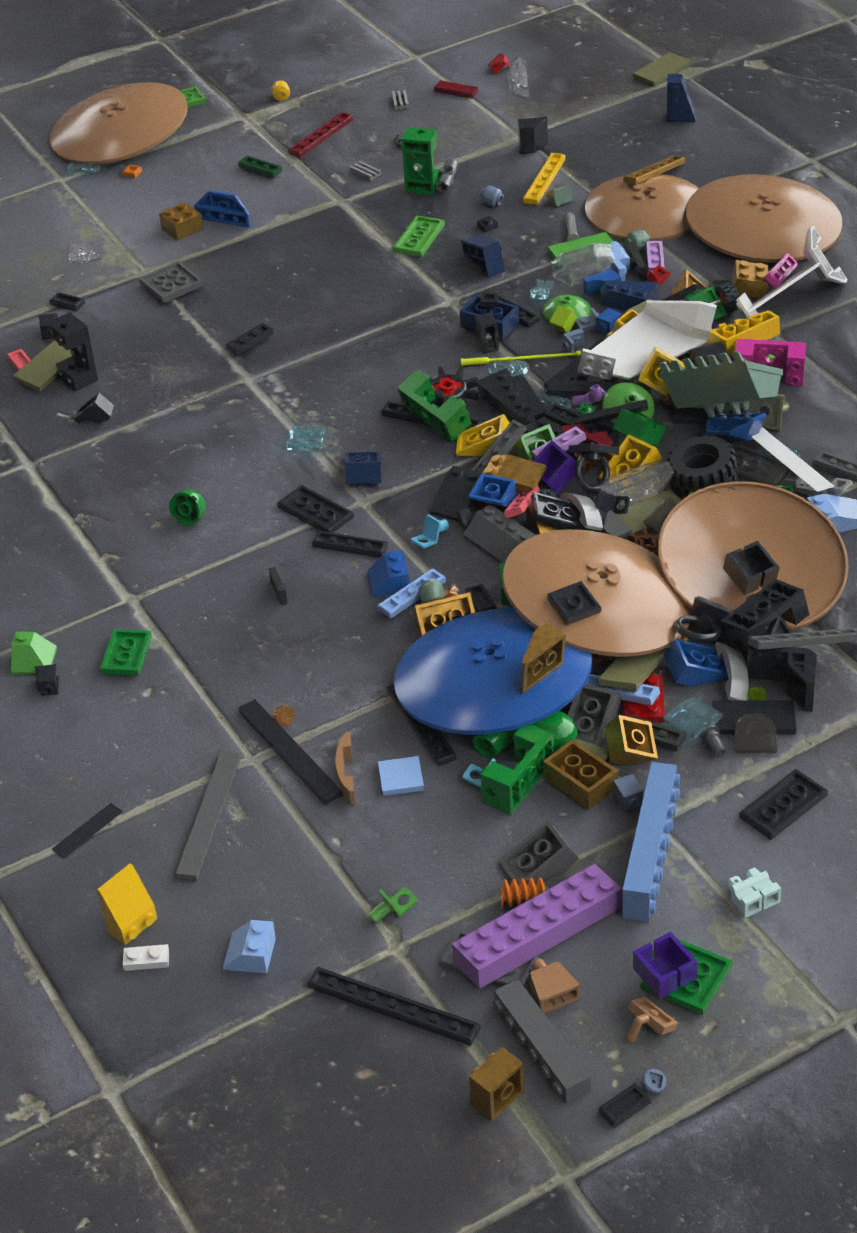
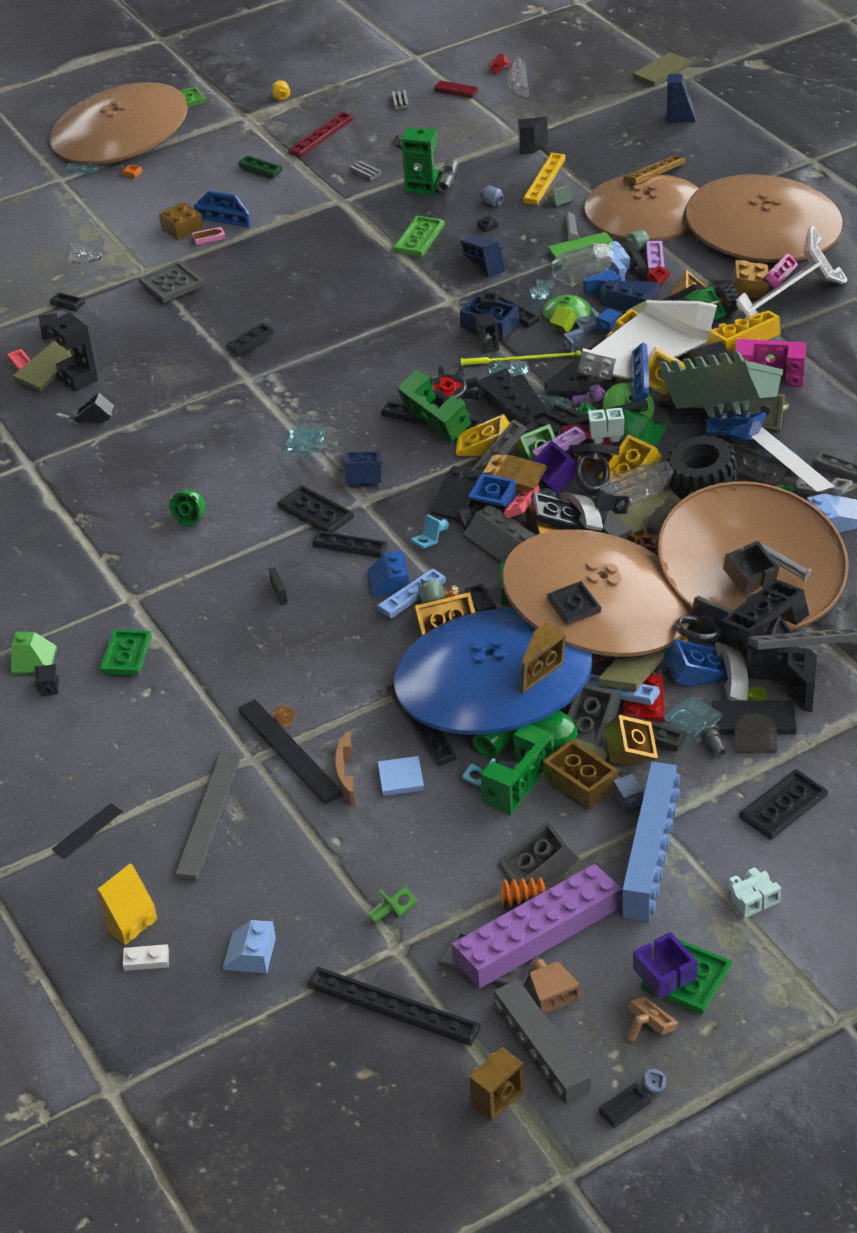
(208, 236): none -> tile
(611, 428): none -> light aqua hips
(640, 372): none -> blue tile
(789, 565): none -> light grey axle

